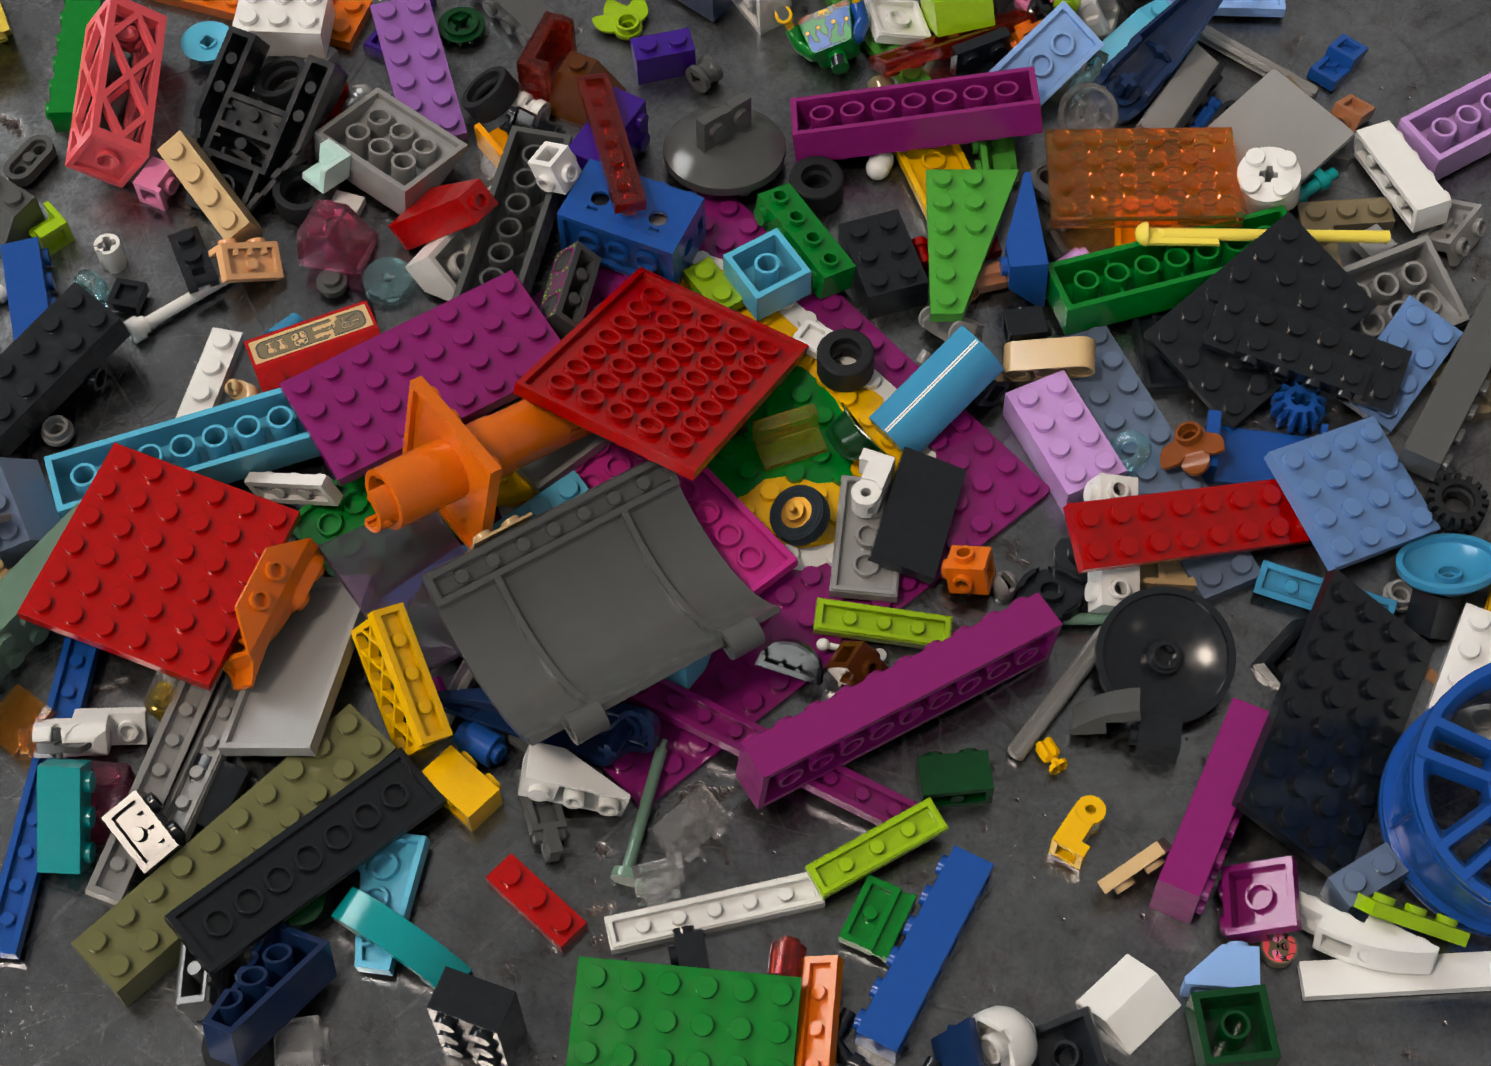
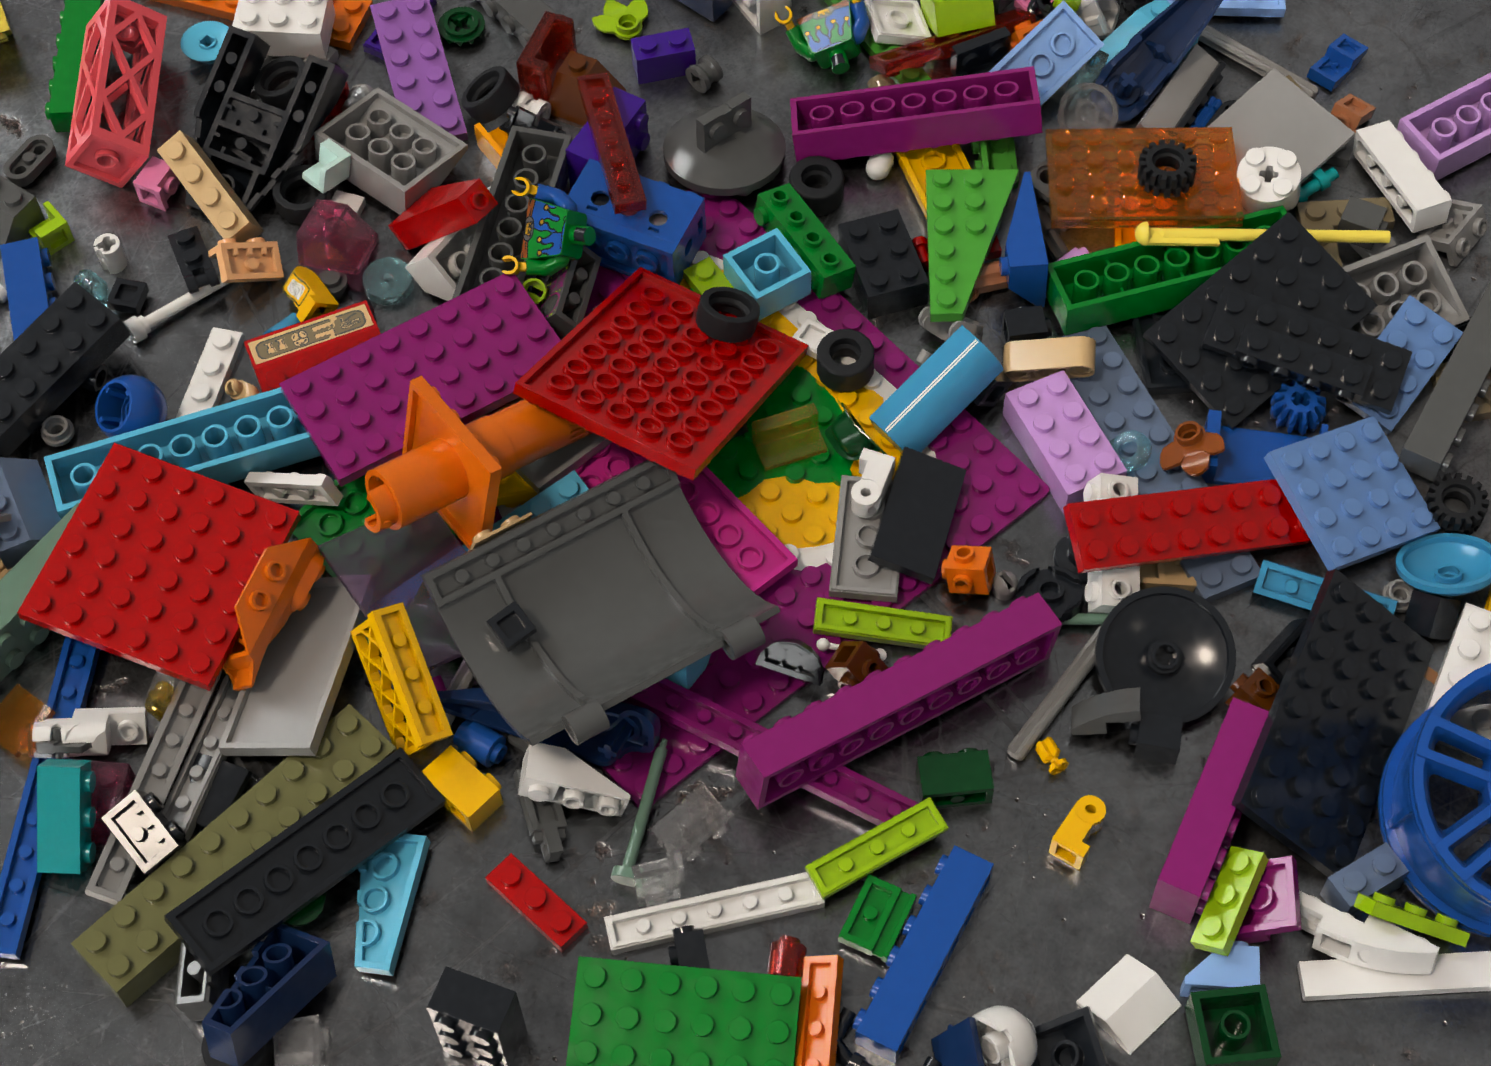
(129, 404): none -> blue wheel
(308, 294): none -> yellow leg
(396, 936): teal slope -> none
(511, 626): none -> black plate
(539, 284): none -> lime hinge
(552, 232): none -> torso
(554, 167): white brick -> none
(725, 327): none -> black tyre
(799, 515): black wheel -> none
(1148, 859): tan wing -> none
(1167, 181): none -> black tyre
(1229, 900): none -> lime plate
(1256, 689): none -> reddish brown brick
(1279, 951): tile -> none
(1362, 216): none -> dark grey brick

